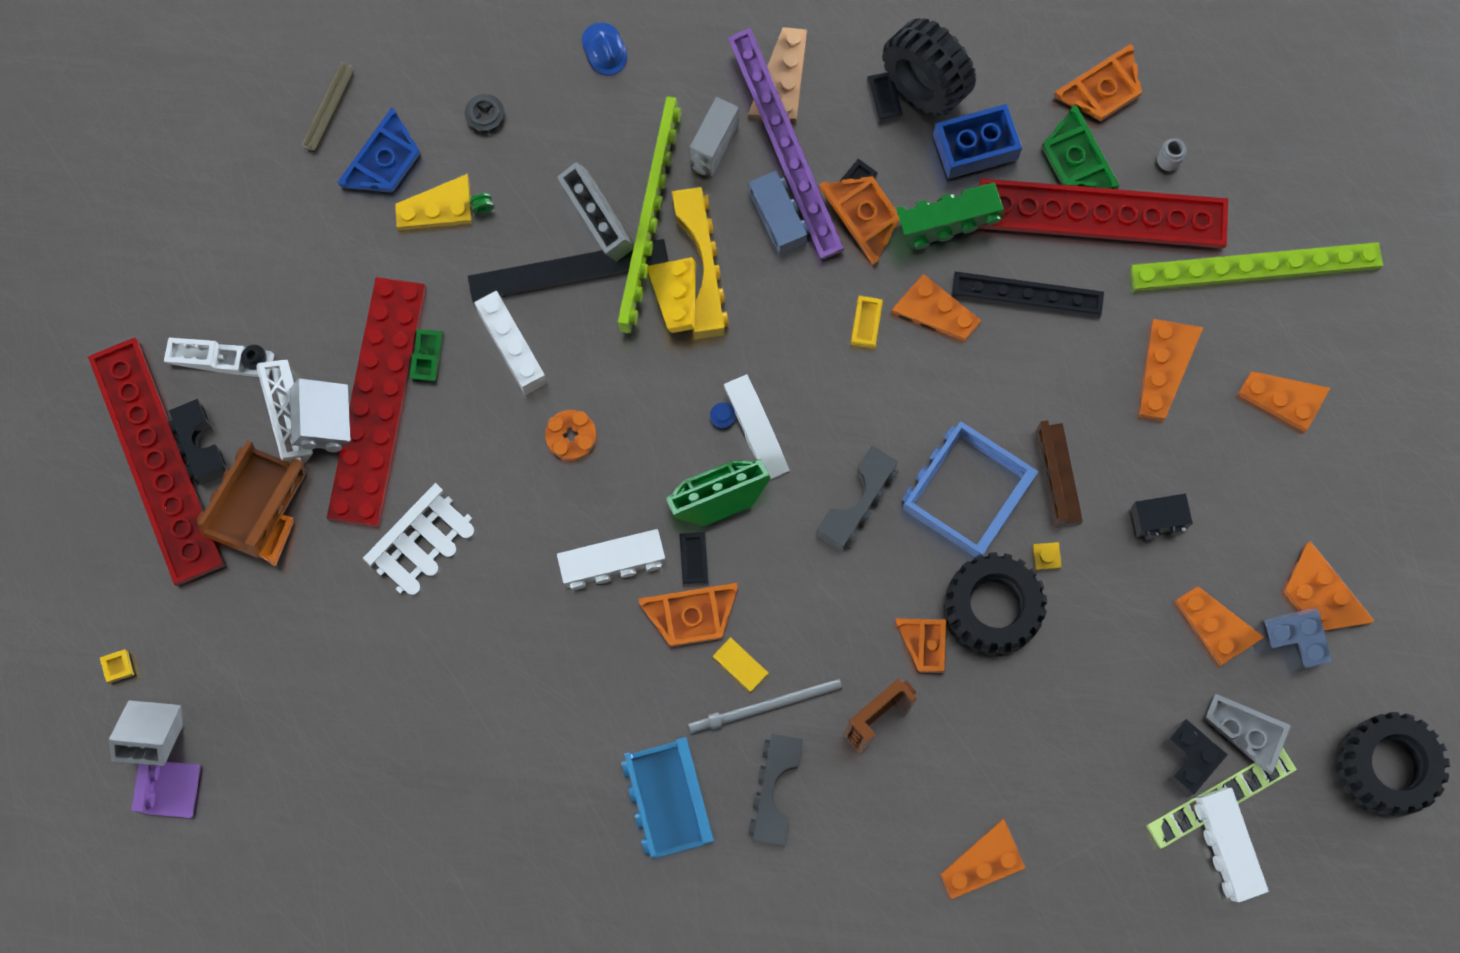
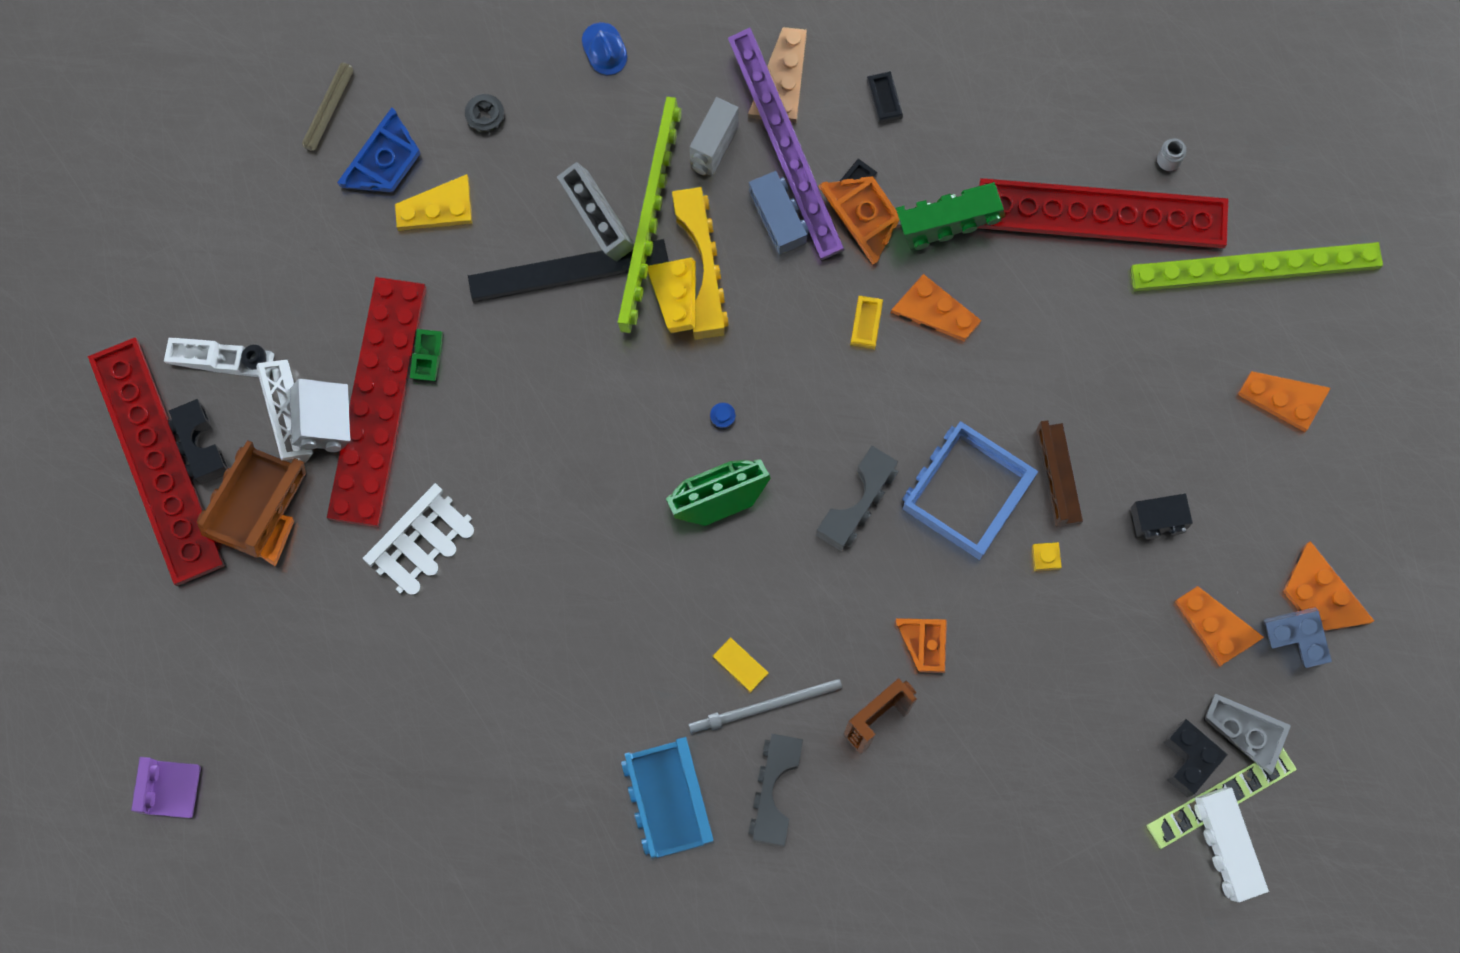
(116, 666): yellow plate -> none
(145, 733): light grey brick -> none
(481, 203): green bush -> none
(510, 343): white brick -> none
(583, 442): orange plate -> none
(611, 559): white brick -> none
(691, 614): orange wing -> none
(693, 558): black tile -> none
(756, 426): white slope -> none
(929, 66): black tyre -> none
(977, 141): blue brick -> none
(983, 863): orange wing -> none
(1006, 572): black tyre -> none
(1027, 294): black tile -> none
(1077, 155): green wing -> none
(1105, 86): orange wing -> none
(1166, 362): orange wing -> none
(1425, 753): black tyre -> none

